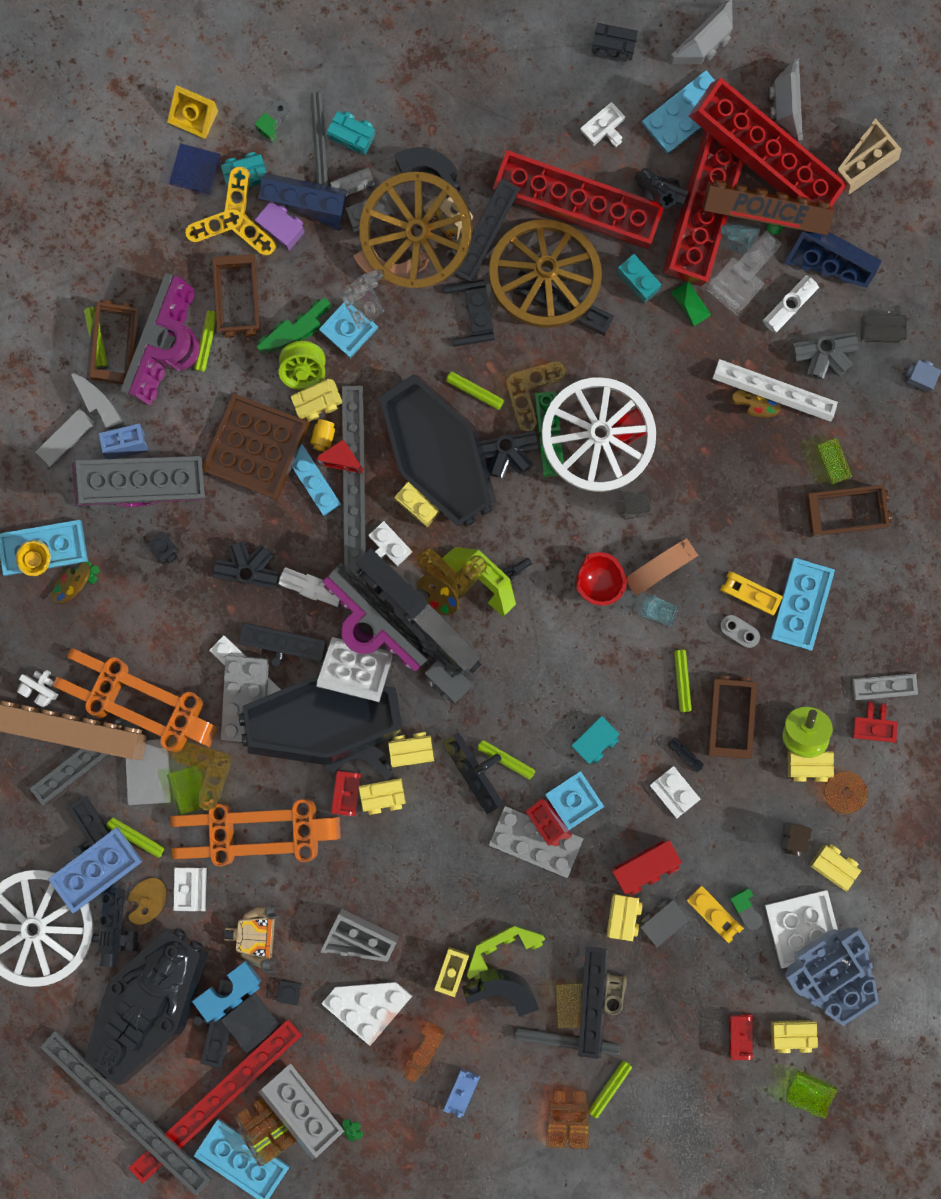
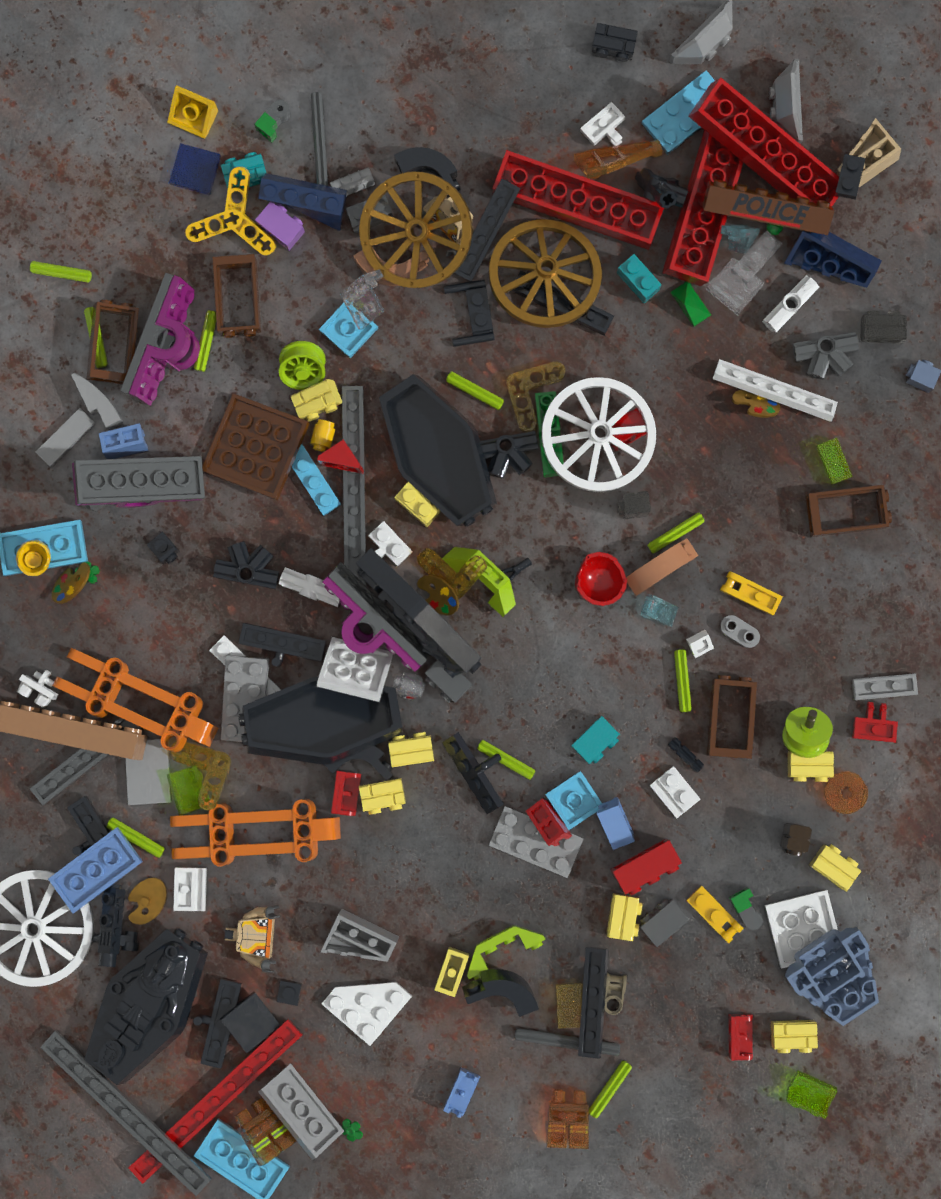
(60, 271): none -> lime axle
(213, 1004): dark azure arch -> none
(286, 332): green slope -> none
(351, 132): teal brick -> none
(409, 685): none -> clear head
(424, 1051): clear orange hips -> none
(593, 166): none -> clear orange plate
(615, 823): none -> medium blue hinge
(676, 533): none -> lime axle
(700, 643): none -> white plate
(802, 604): medium azure plate -> none
(850, 176): none -> black plate

